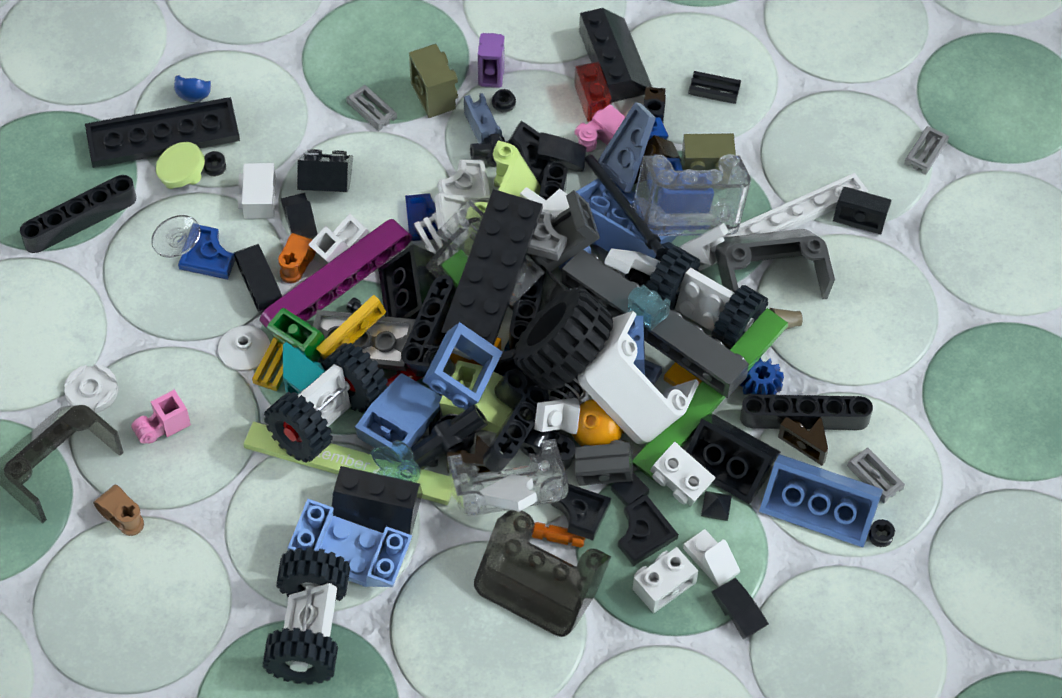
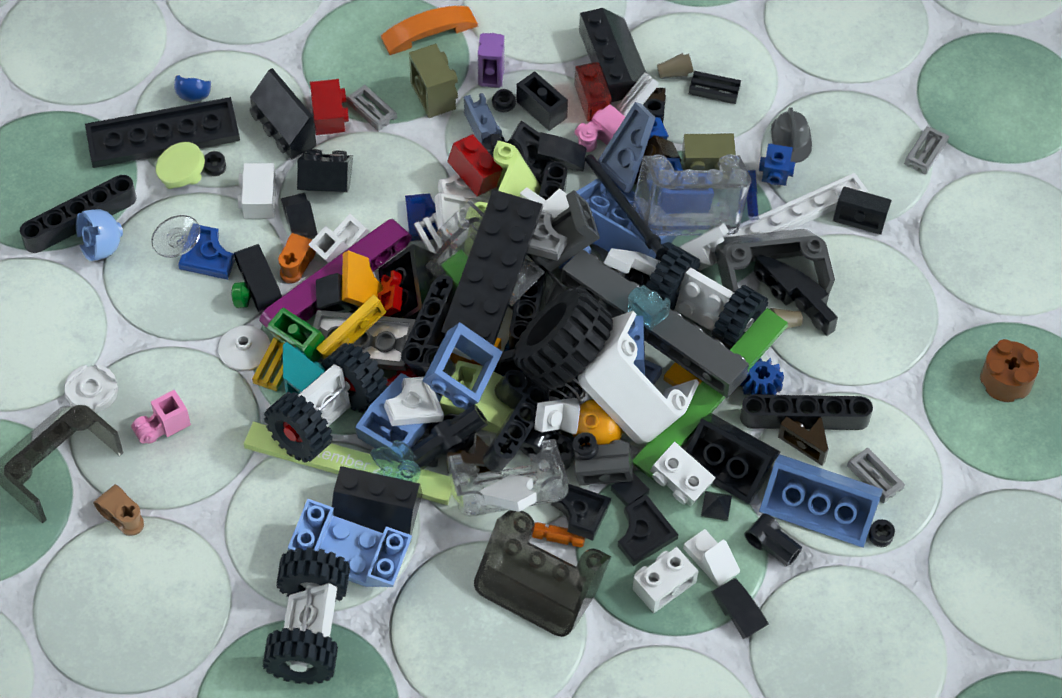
(99, 233): none -> light blue cylinder
(240, 295): none -> green tile
(283, 115): none -> black slope
(327, 106): none -> red brick
(330, 294): none -> black panel
(358, 279): none -> light orange tile
(392, 294): none -> red plate
(414, 405): none -> white tile
(426, 24): none -> orange slope
(474, 165): none -> red brick
(542, 100): none -> black brick
(585, 454): none -> black bush
(639, 93): none -> white tile
(676, 66): none -> dark tan cone
(752, 198): none -> clear blue tile
(767, 535): none -> black piece
(777, 164): none -> blue brick
(793, 131): none -> dark grey piece
(793, 285): none -> black slope
(1009, 370): none -> dark orange brick

